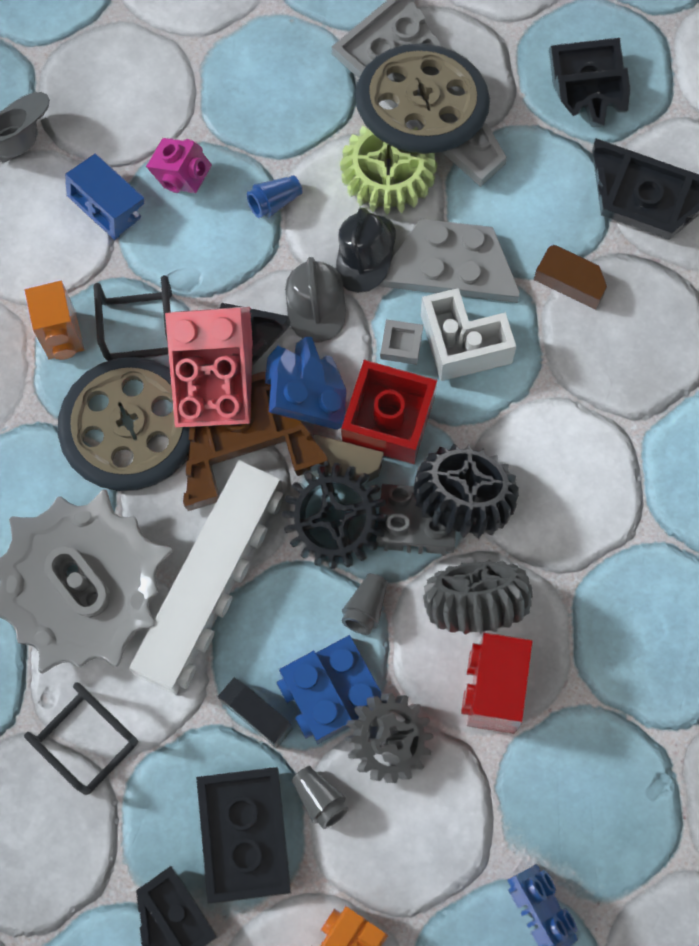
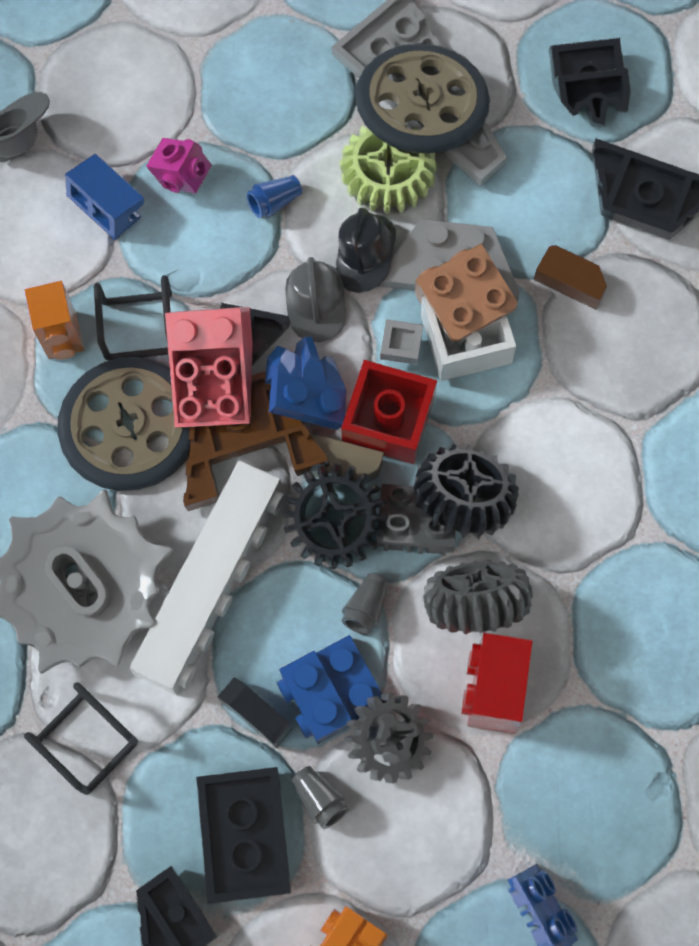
(466, 292): none -> nougat bracket

